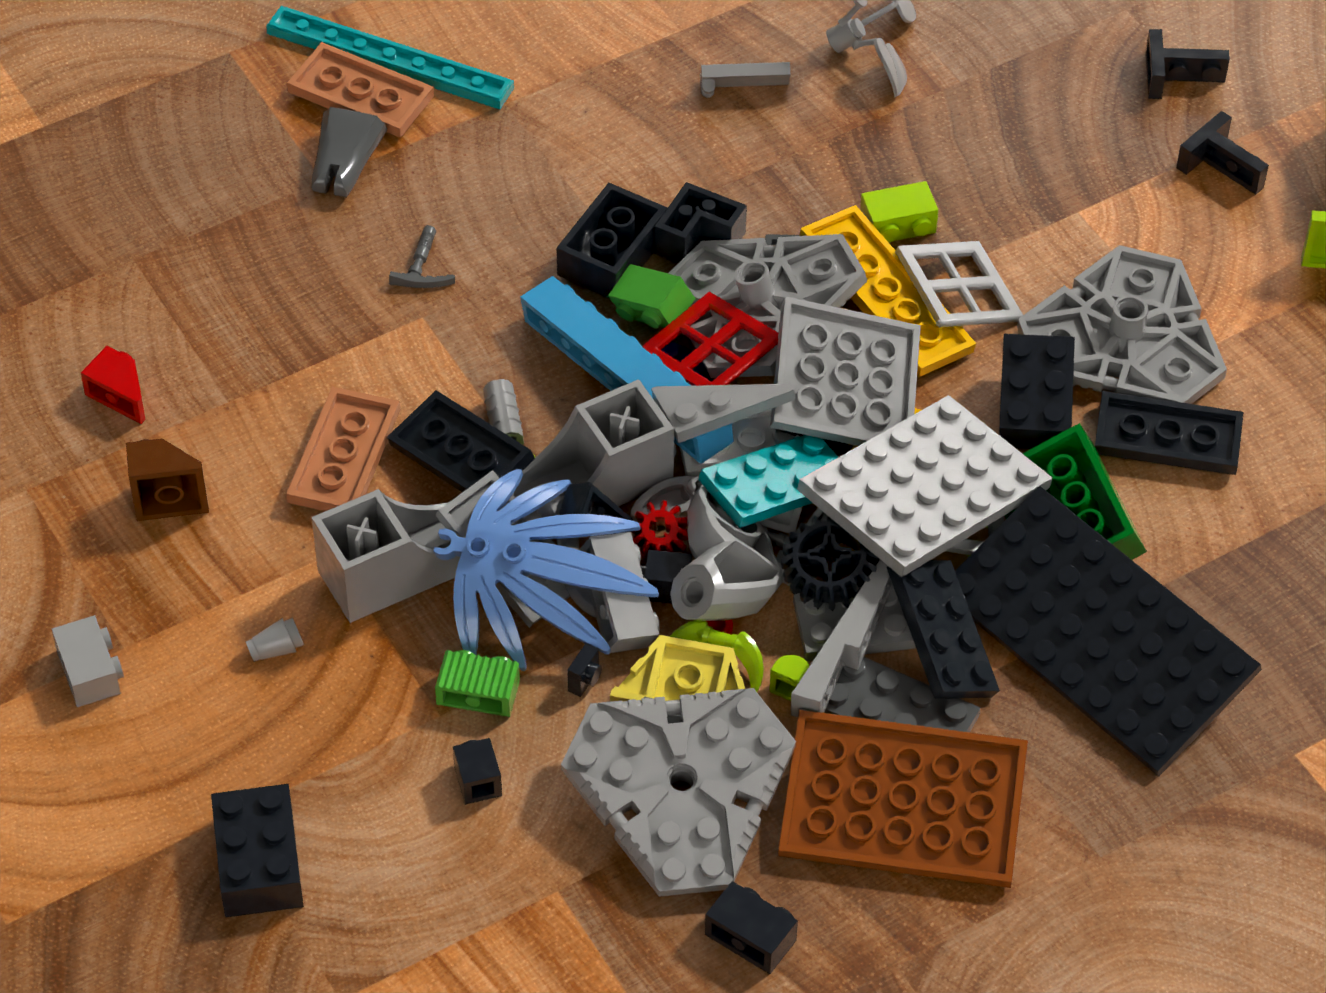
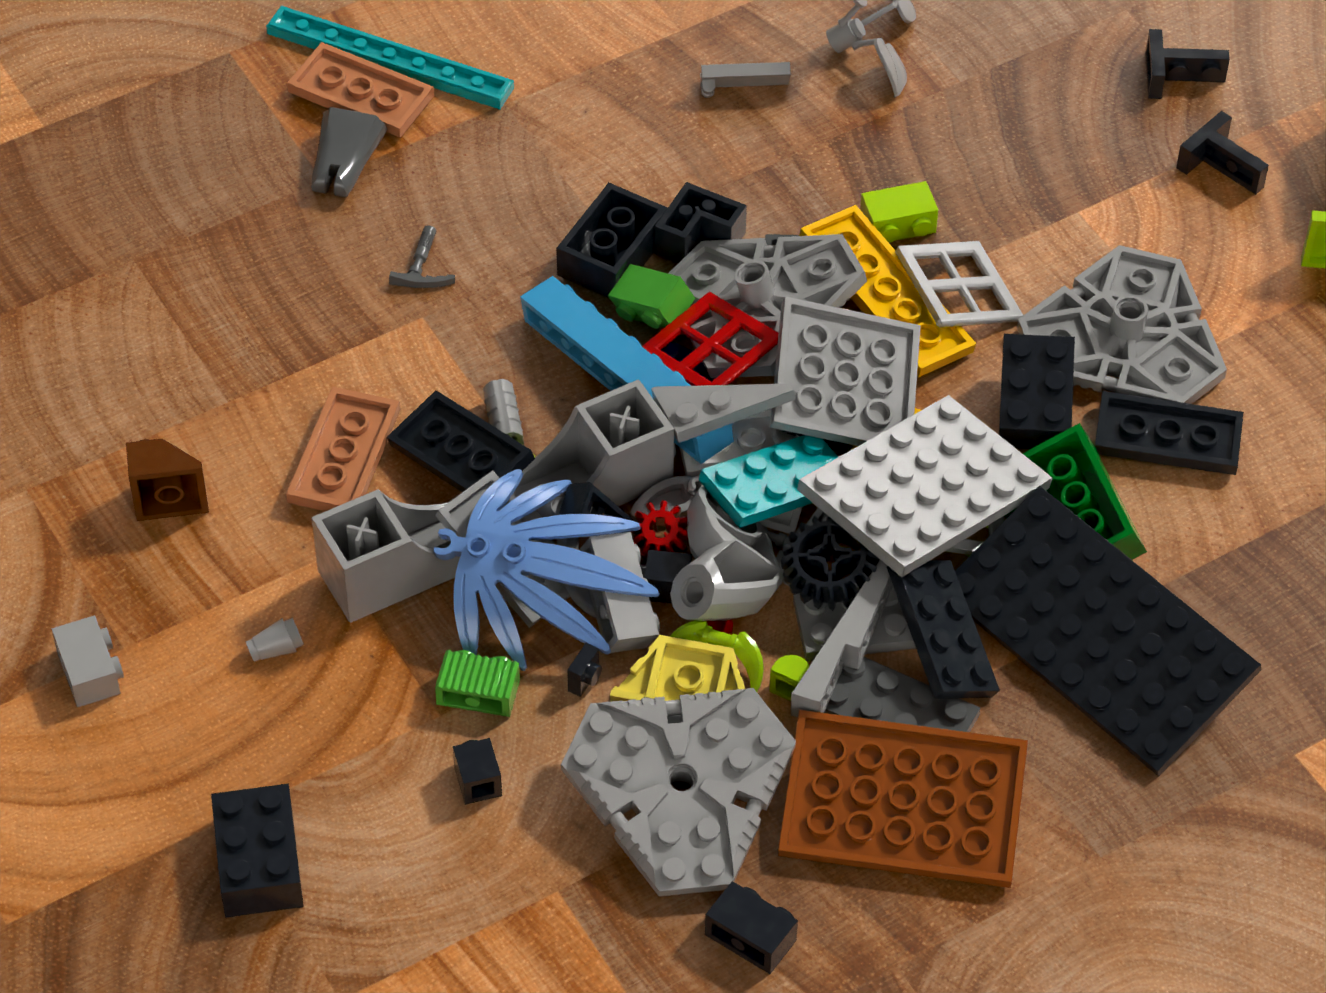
(114, 383): red slope -> none

